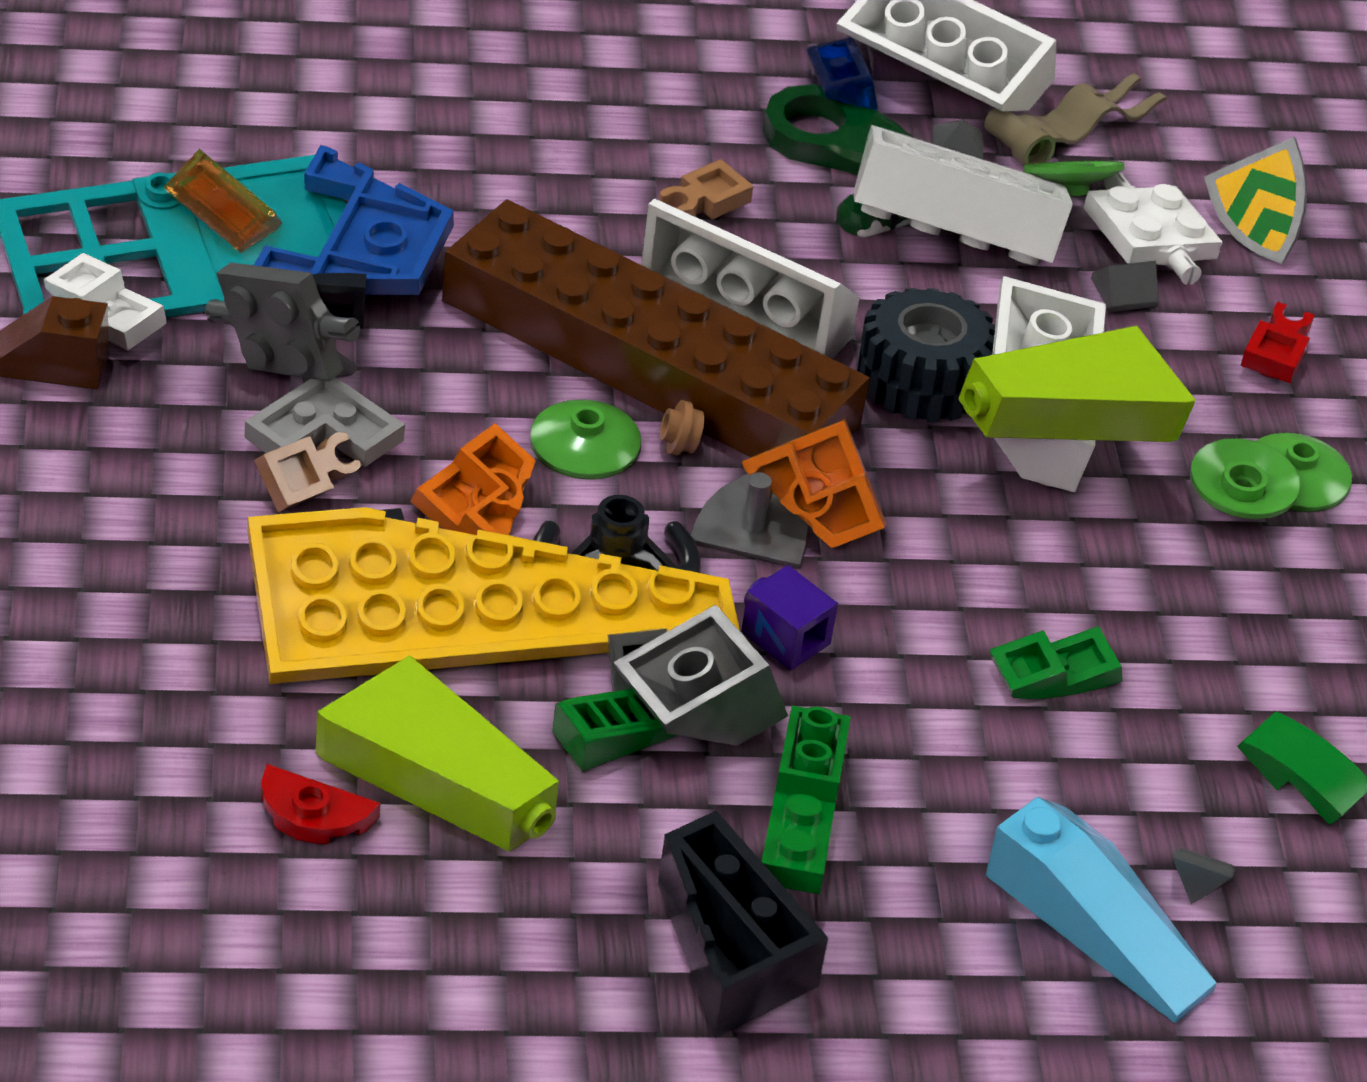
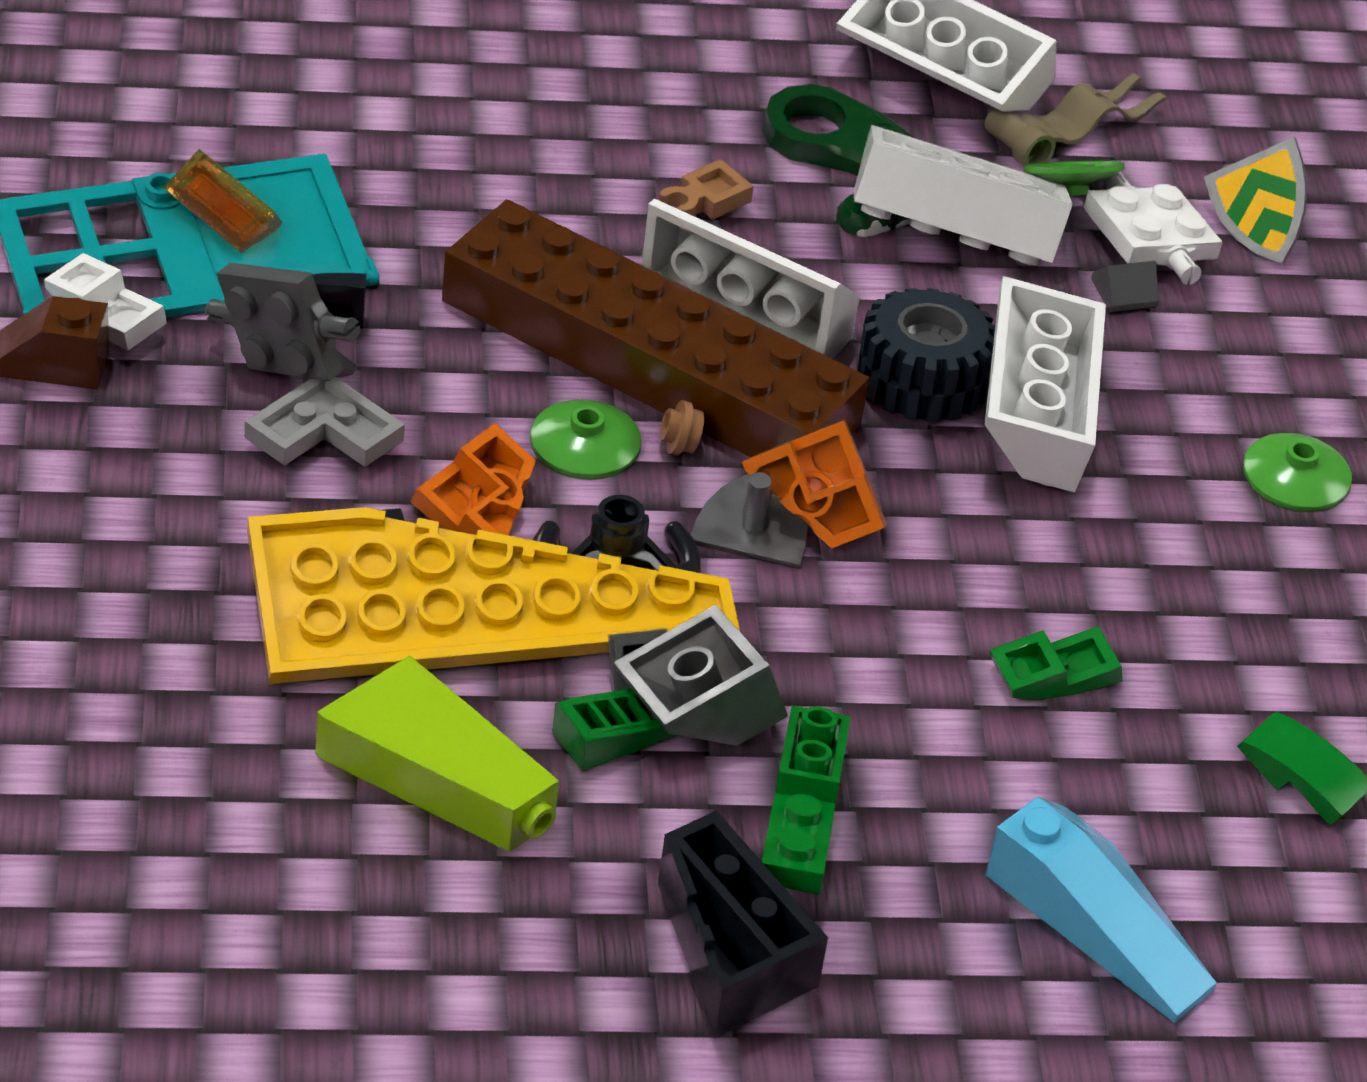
(302, 471): plate -> none
(314, 809): red plate -> none
(381, 232): blue wing -> none
(788, 617): dark purple brick -> none
(843, 73): clear blue slope -> none
(959, 137): dark grey slope -> none
(1079, 390): lime slope -> none
(1201, 873): dark grey slope -> none
(1245, 478): bright green dish -> none
(1278, 346): red plate -> none

